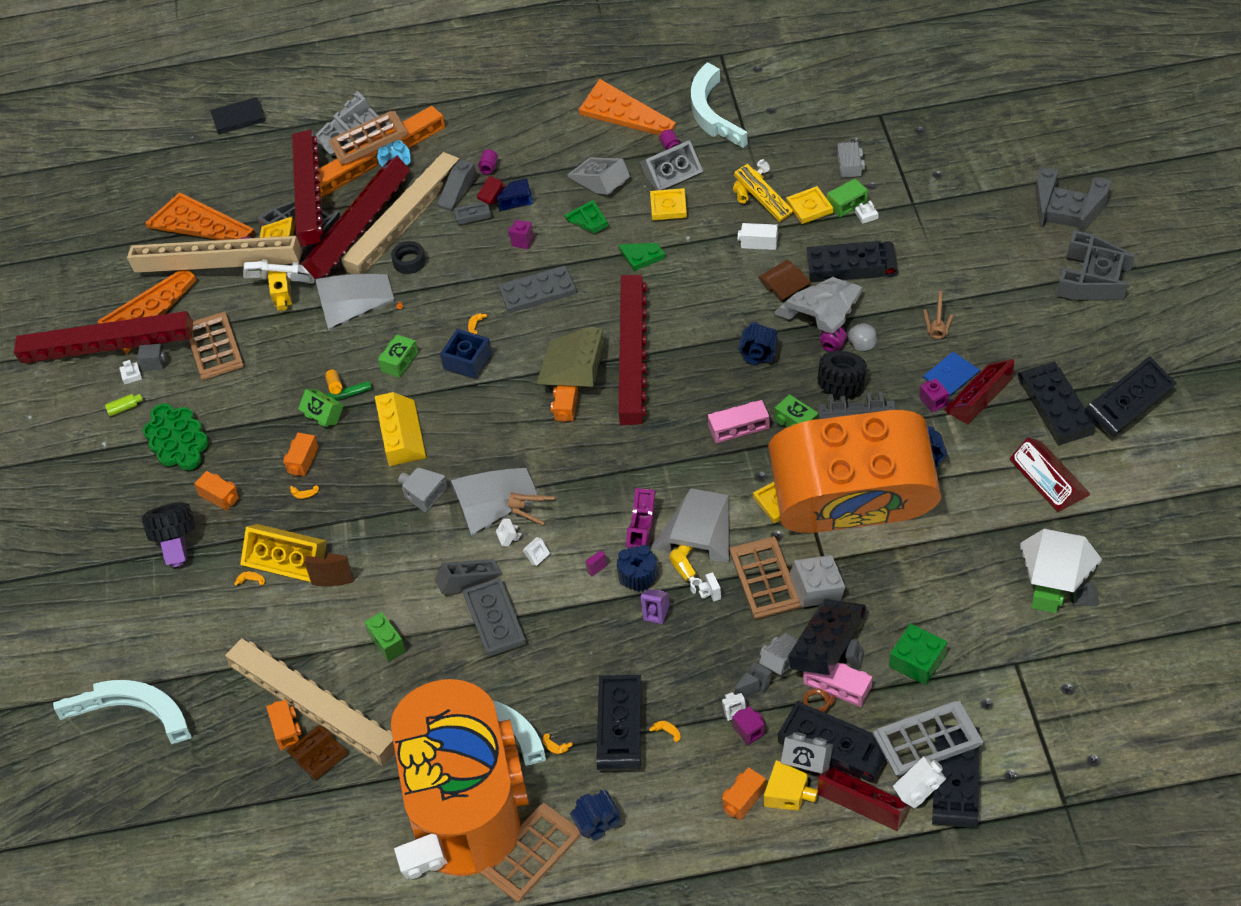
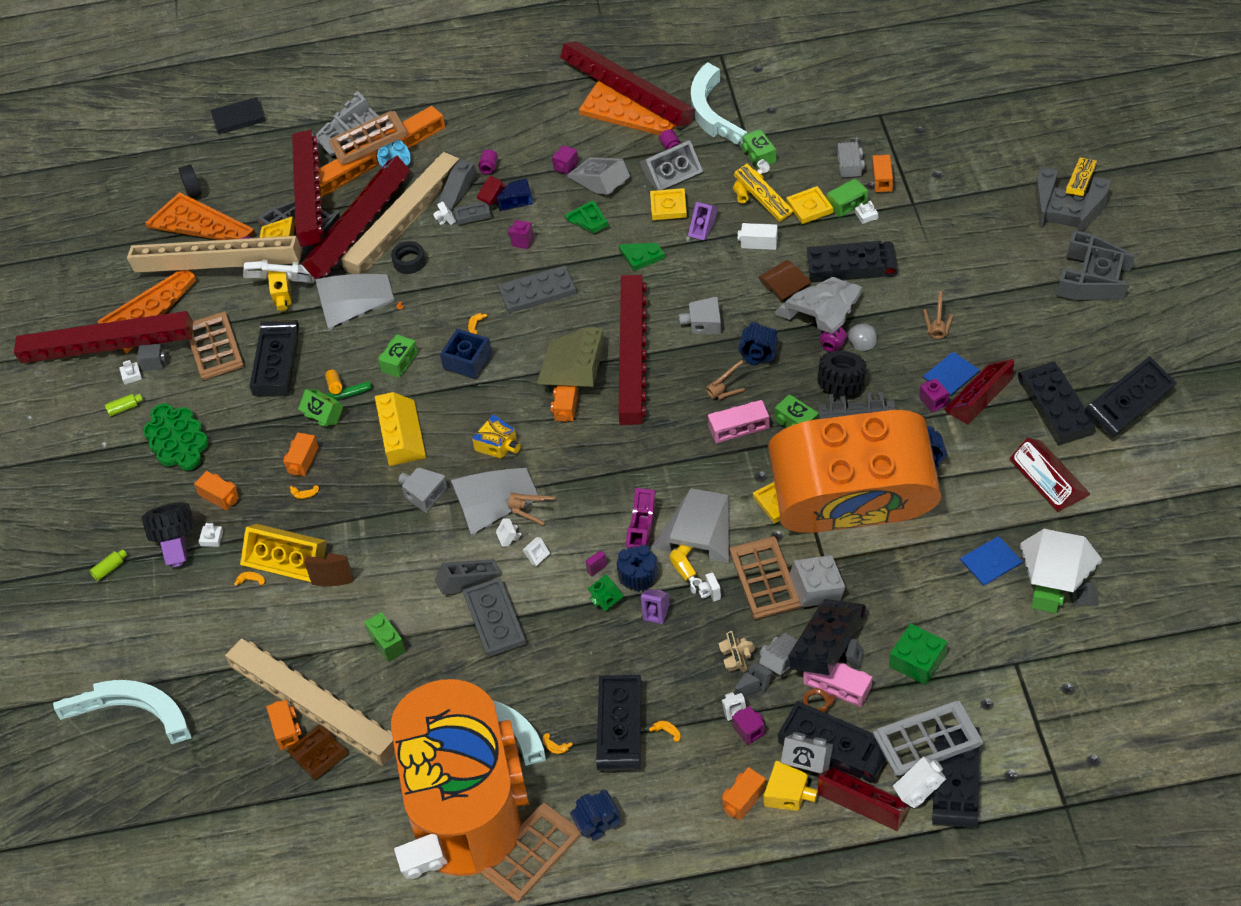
(107, 565): none -> lime cylinder
(189, 181): none -> black tyre
(211, 535): none -> white tile
(274, 358): none -> black hinge
(444, 214): none -> white tile
(496, 438): none -> torso
(565, 159): none -> magenta brick
(604, 593): none -> green brick
(627, 83): none -> dark red brick
(702, 220): none -> medium lavender slope
(703, 317): none -> light grey torso
(716, 388): none -> medium nougat plant
(738, 650): none -> tan hips
(758, 147): none -> bright green brick
(882, 173): none -> orange brick
(991, 560): none -> blue piece
(1081, 176): none -> yellow tile

